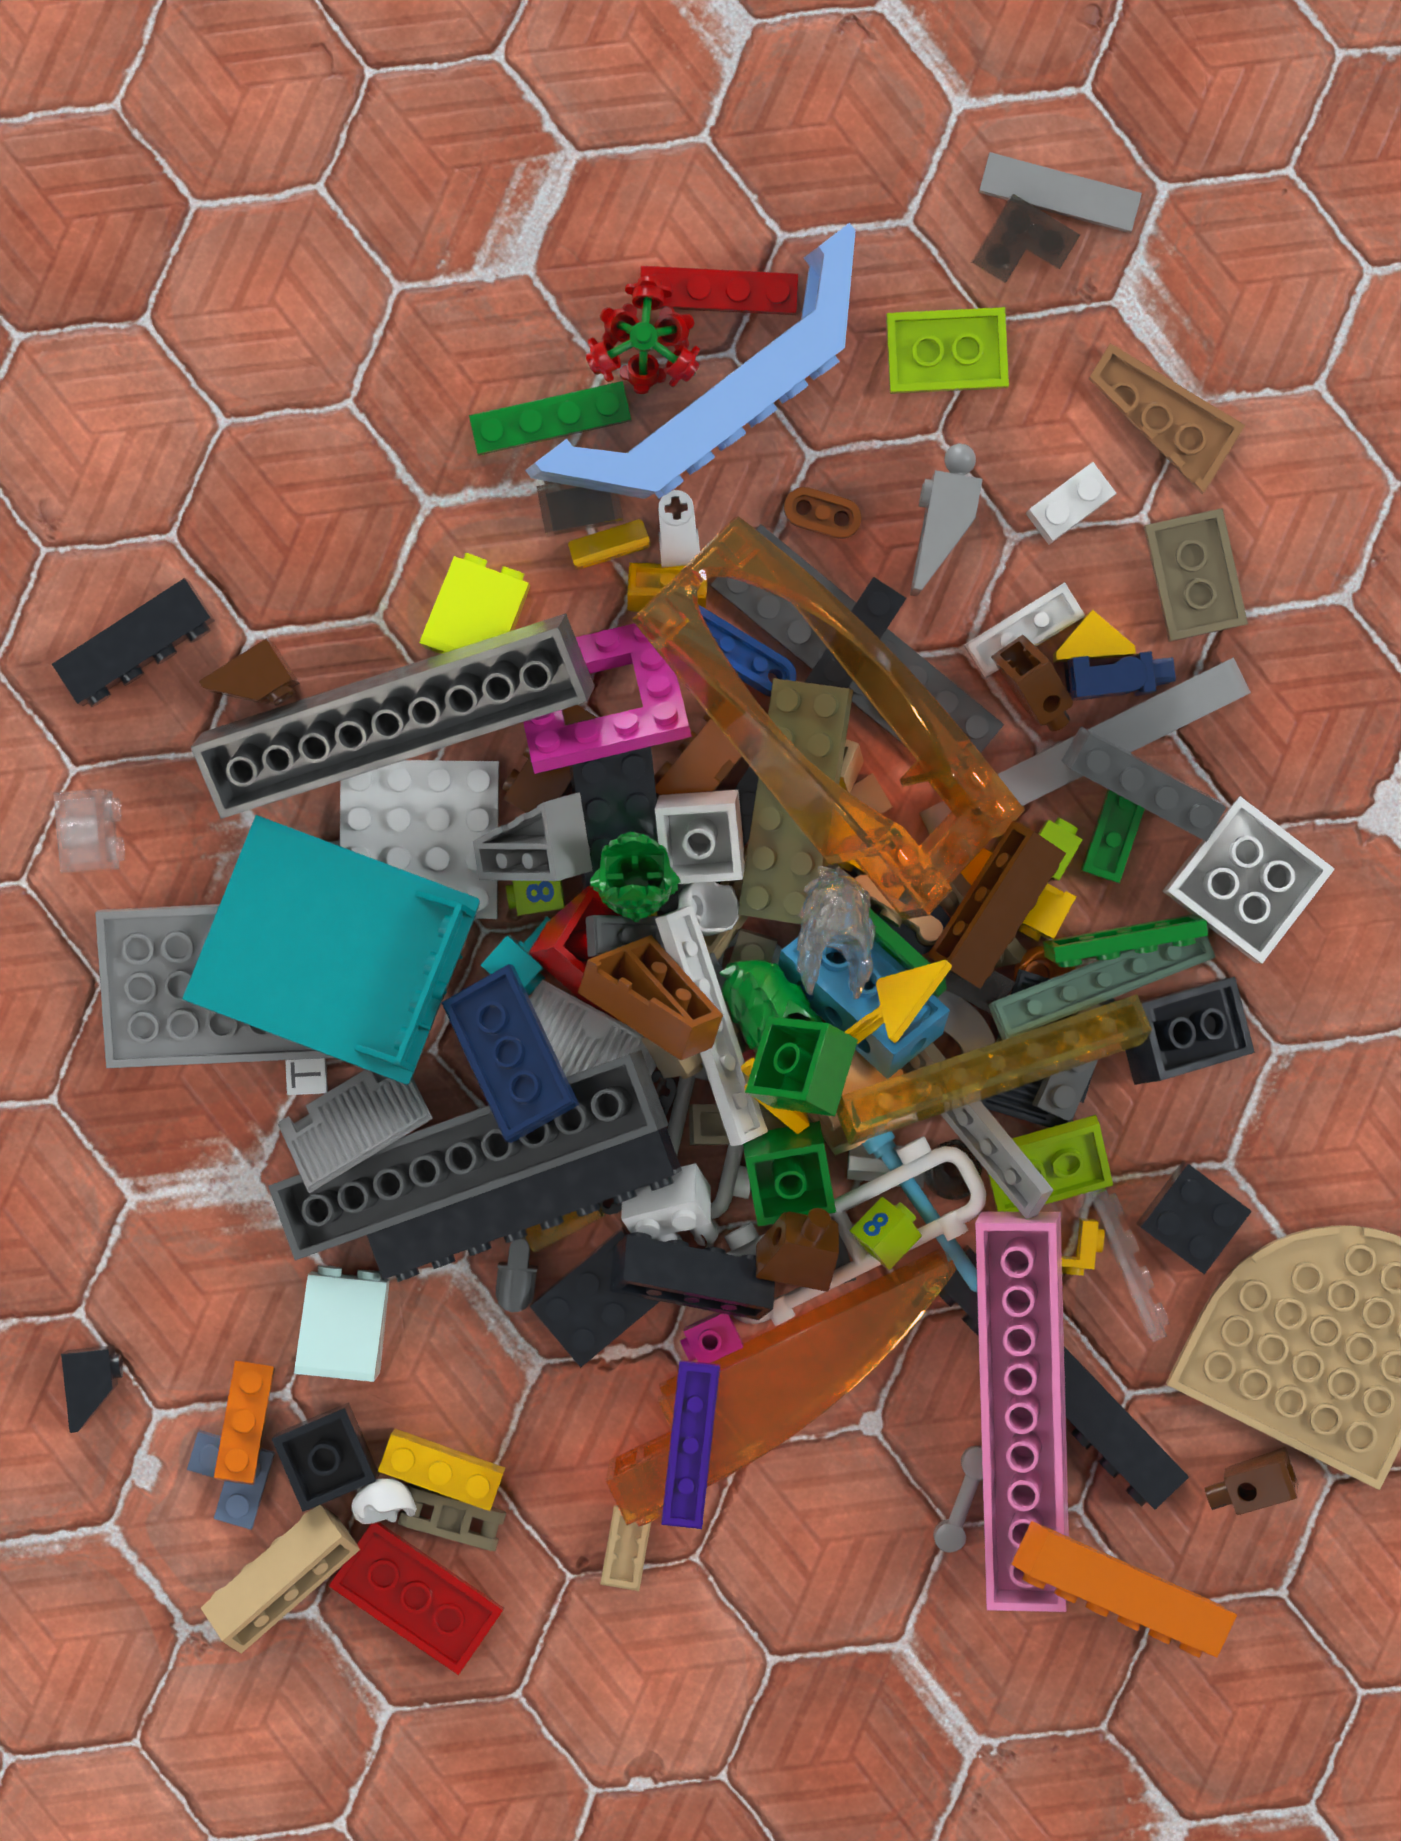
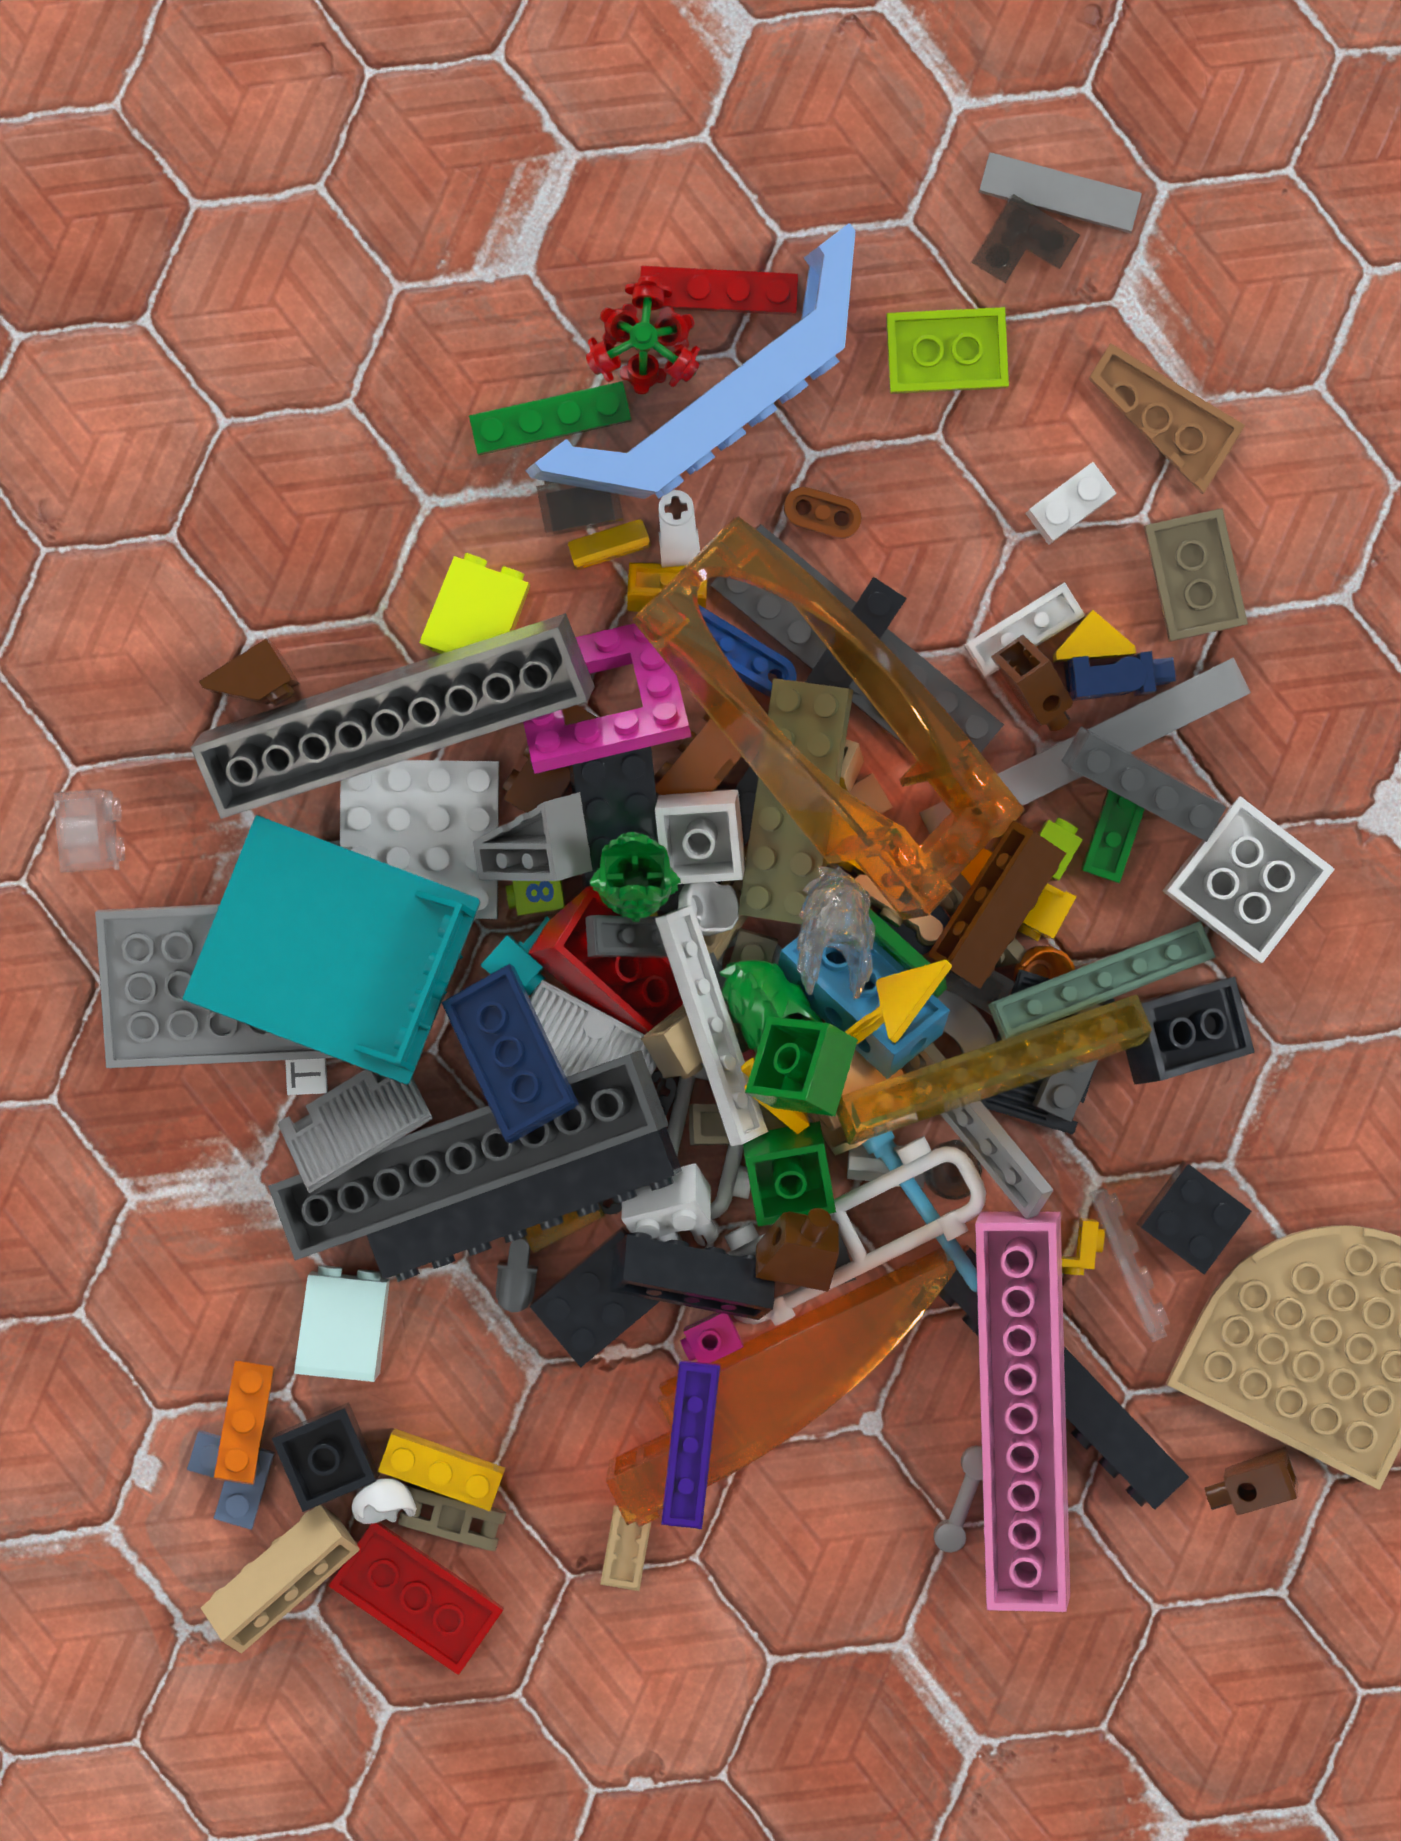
(88, 1381): black slope -> none
(133, 643): black brick -> none
(653, 997): dark orange wedge -> none
(886, 1232): lime brick -> none
(949, 512): light grey slope -> none
(1067, 1157): lime plate -> none
(1124, 1590): orange brick -> none
(1140, 937): green plate -> none

